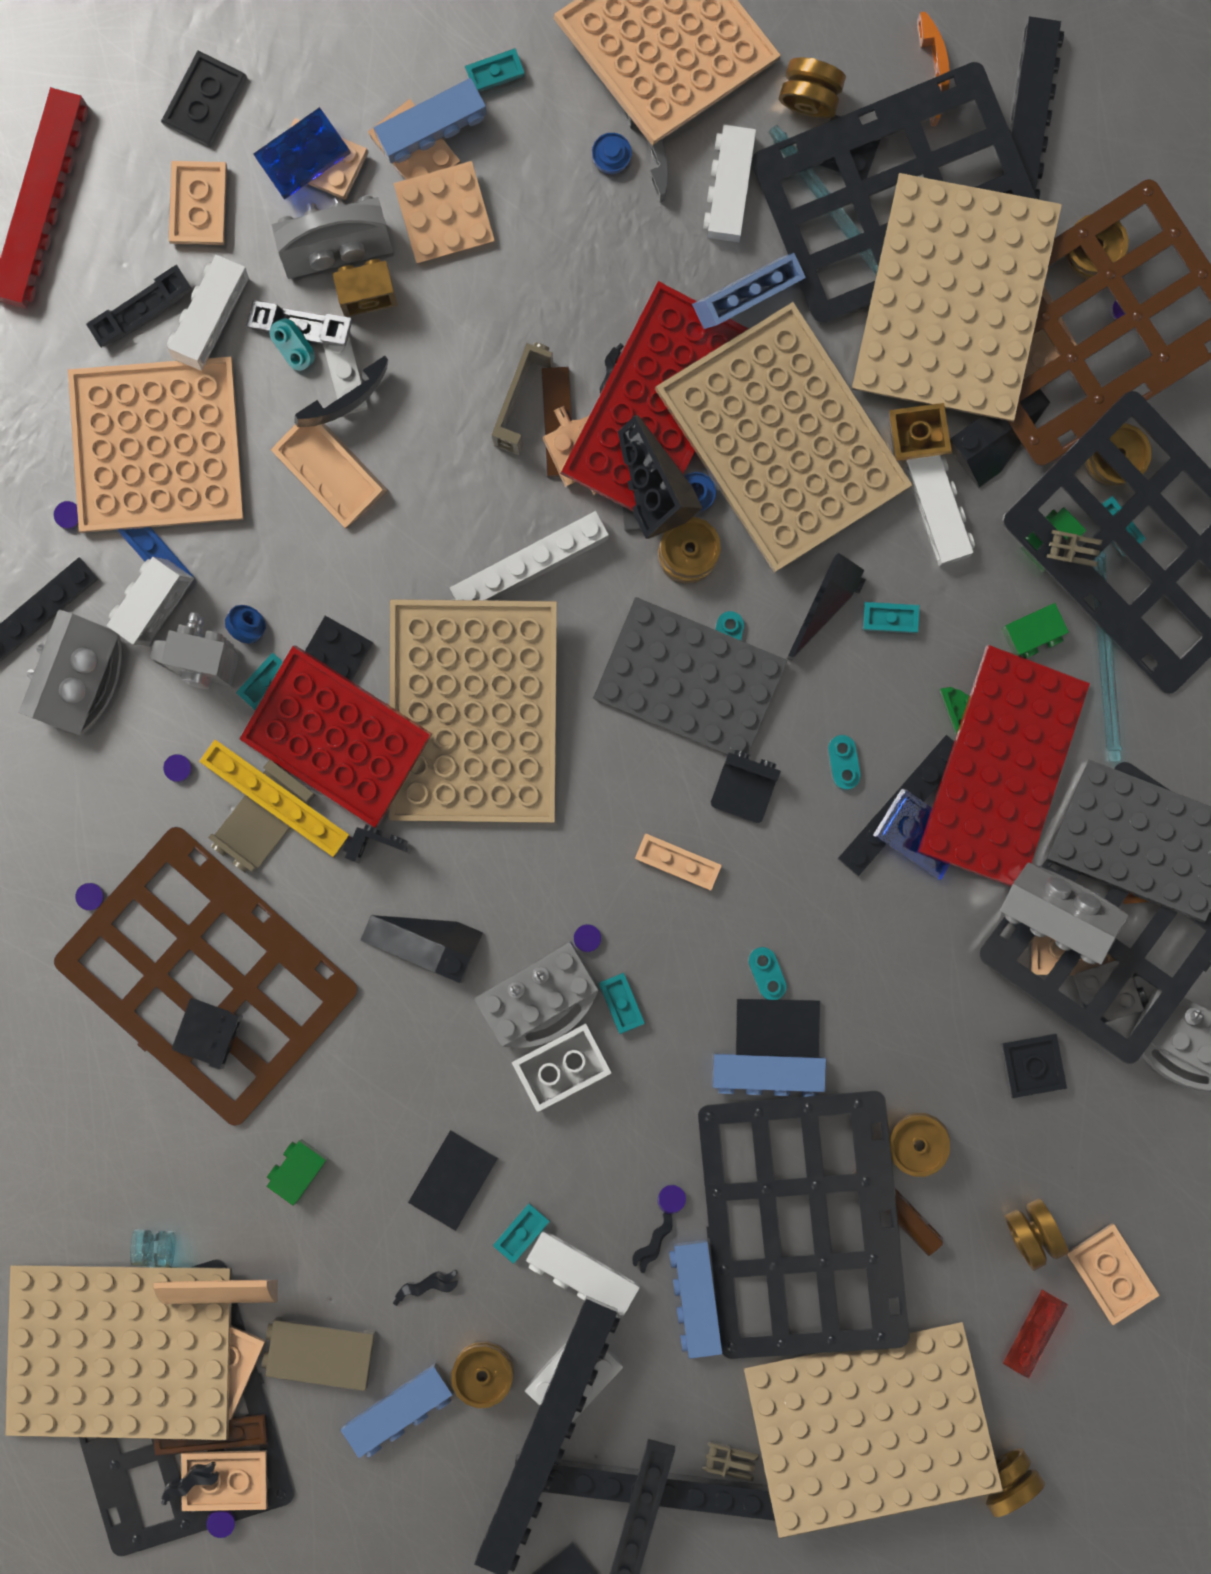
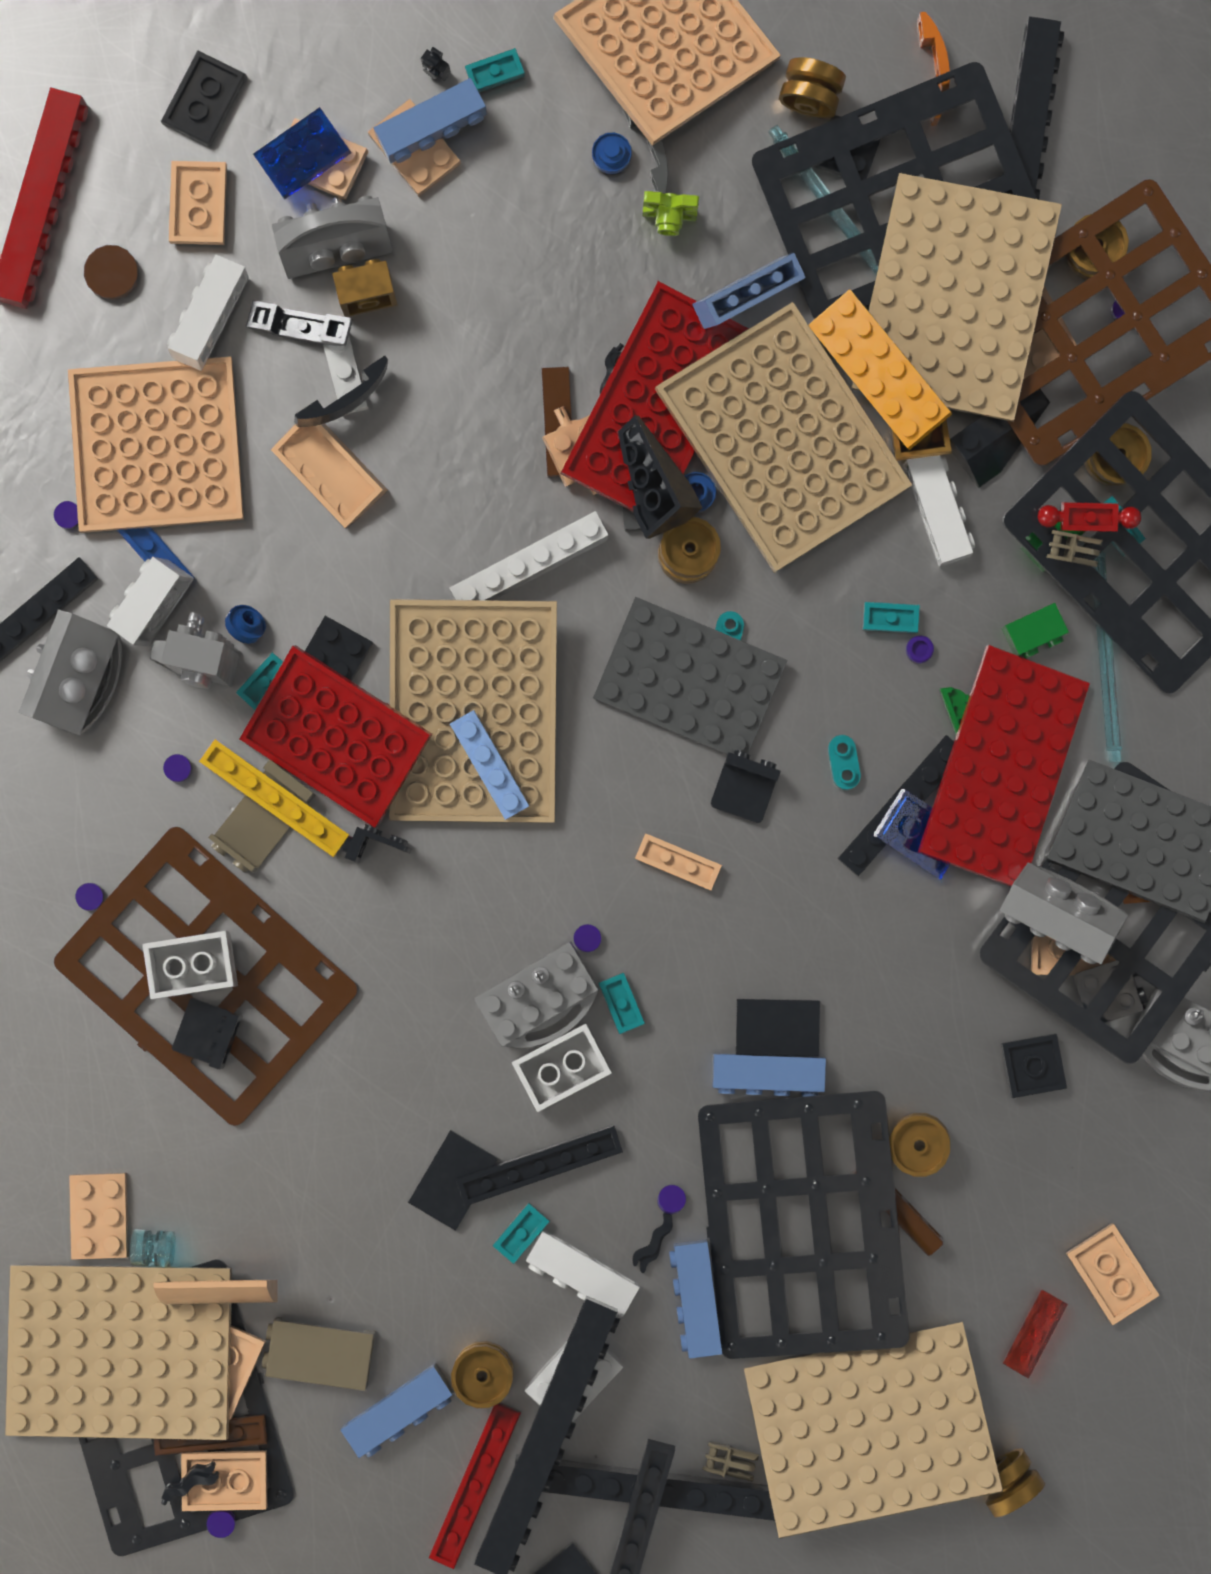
(98, 1216): none -> light nougat plate
(111, 272): none -> reddish brown tile
(141, 308): black slope -> none
(190, 964): none -> white brick
(292, 344): teal plate -> none
(296, 1172): green brick -> none
(429, 943): black wedge -> none
(434, 64): none -> black plate
(436, 1280): black hair -> none
(444, 212): light nougat plate -> none
(474, 1485): none -> red tile
(489, 764): none -> light blue plate
(501, 436): dark tan panel -> none
(539, 1165): none -> black plate
(670, 210): none -> lime plant
(731, 183): white brick -> none
(767, 973): teal plate -> none
(835, 591): black wedge -> none
(880, 369): none -> light orange plate
(919, 649): none -> dark purple tile
(1034, 1235): pearl gold wheel -> none
(1089, 516): none -> red plate

